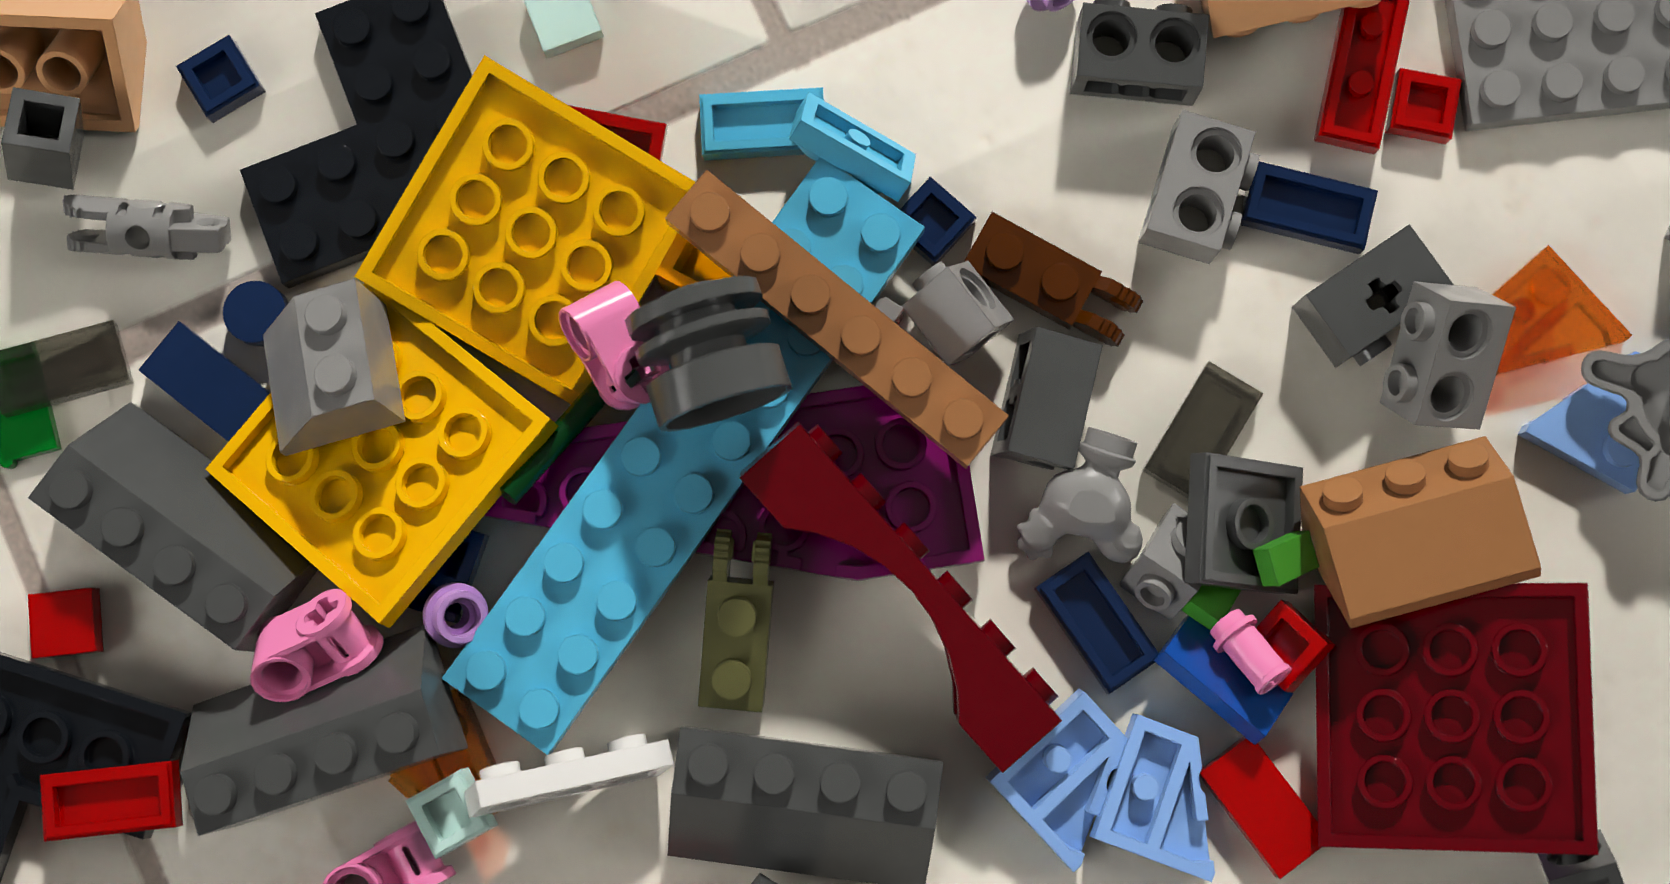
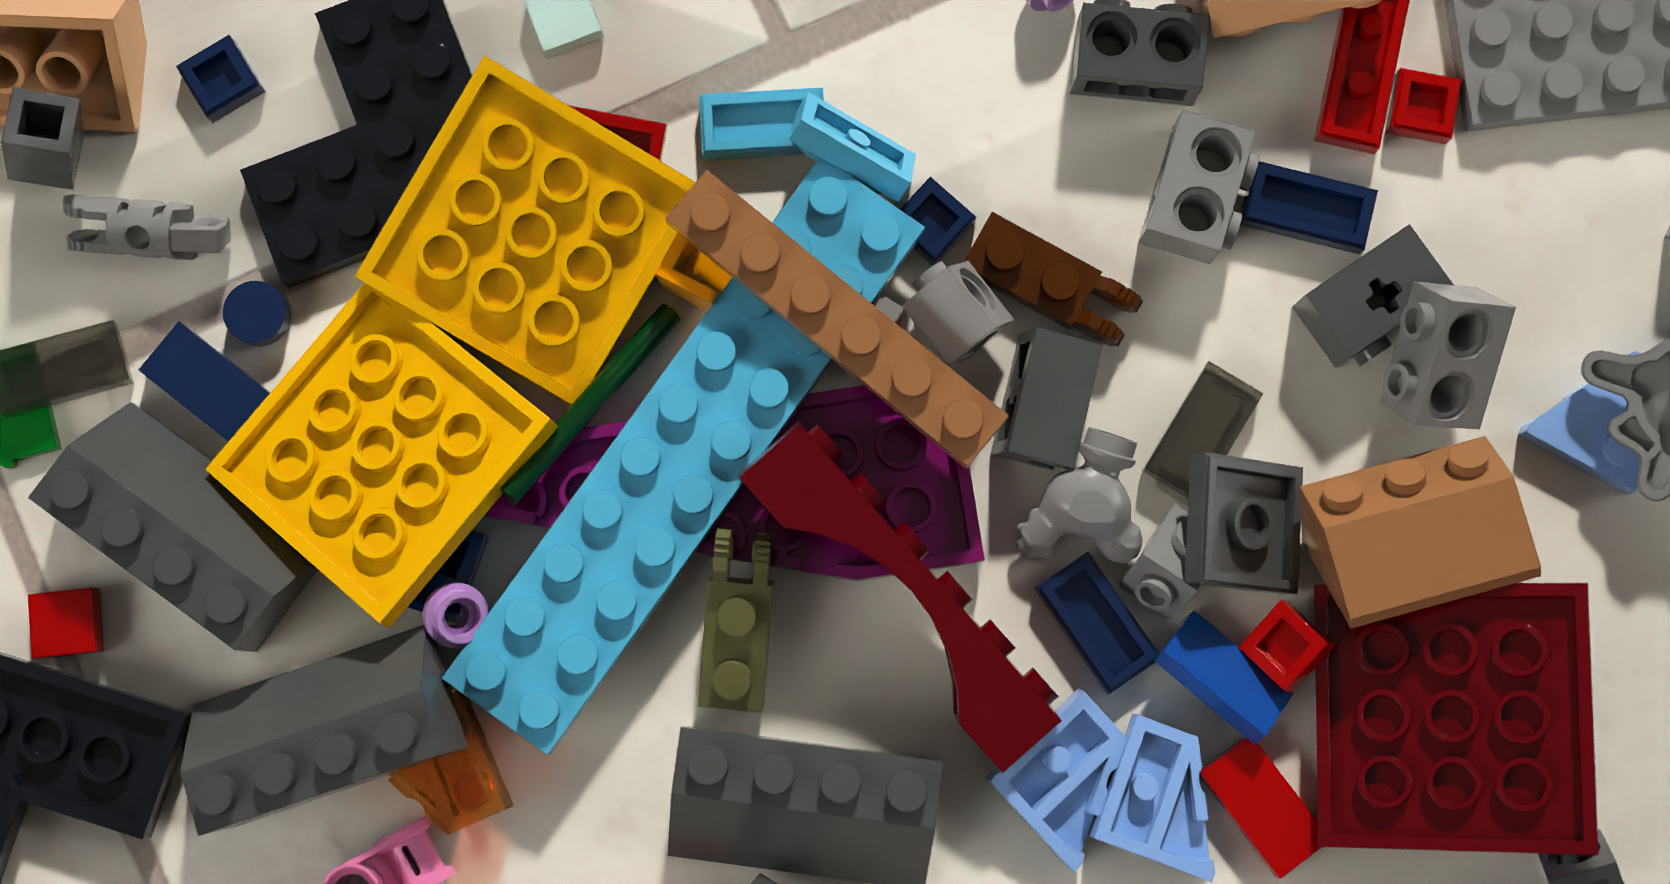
(111, 800): red tile -> none
(309, 647): bright pink piece -> none
(332, 367): light grey slope -> none
(444, 814): light aqua tile -> none
(567, 774): white plate -> none
(602, 341): bright pink piece -> none
(704, 339): dark grey wheel -> none
(1210, 604): bright green piece -> none
(1249, 650): bright pink pin -> none
(1285, 558): bright green piece -> none
(1553, 315): clear orange wing -> none

